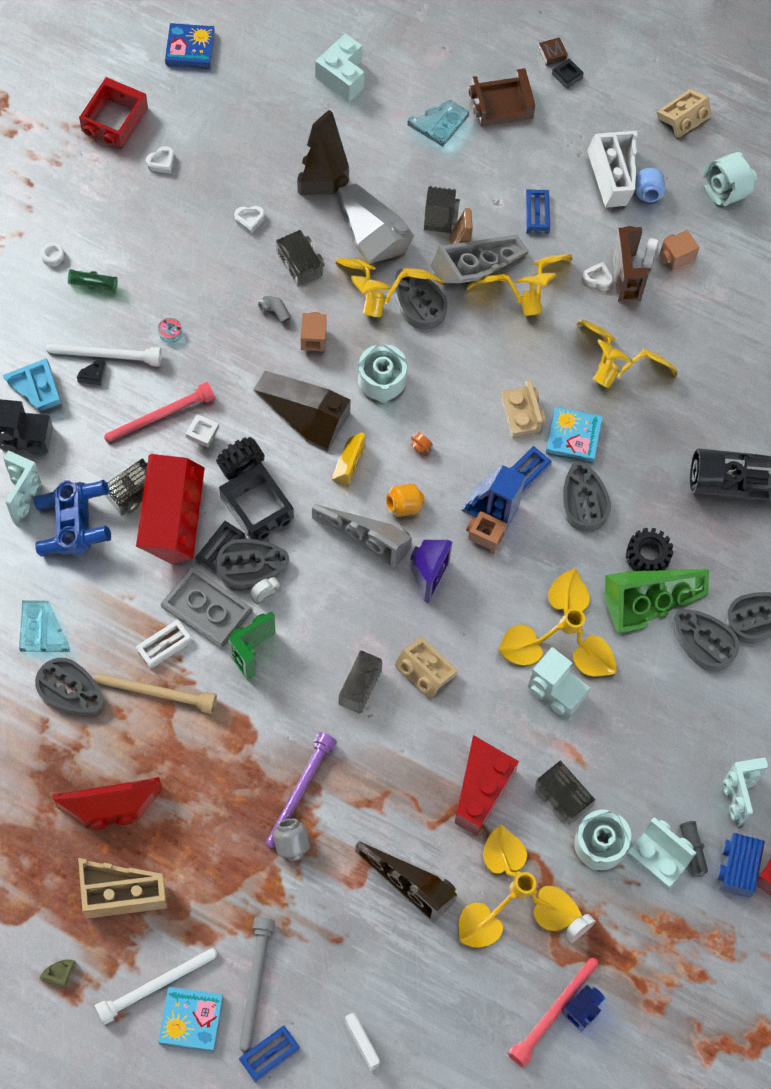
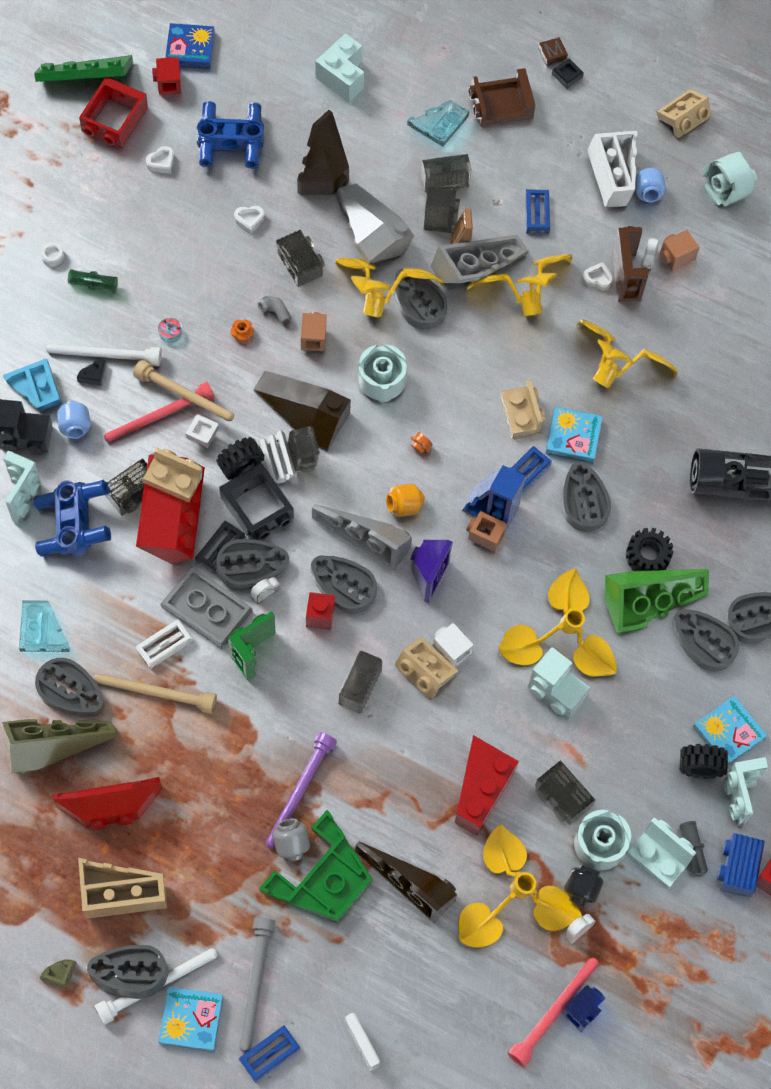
(36, 745): none -> olive wedge
(73, 419): none -> light blue head
(85, 69): none -> green wing
(129, 985): none -> dark grey piece
(145, 372): none -> tan piece
(167, 75): none -> red brick
(173, 474): none -> tan bracket
(230, 134): none -> blue piece
(244, 335): none -> orange plate
(265, 444): none -> white tile
(303, 449): none -> clear smoke brick
(320, 611): none -> red brick
(333, 881): none -> green wing
(349, 459): yellow slope -> none
(354, 573): none -> dark grey piece
(446, 172): none -> clear smoke brick
(452, 644): none -> white brick
(583, 885): none -> black head
(703, 761): none -> black tyre
(730, 728): none -> medium azure tile

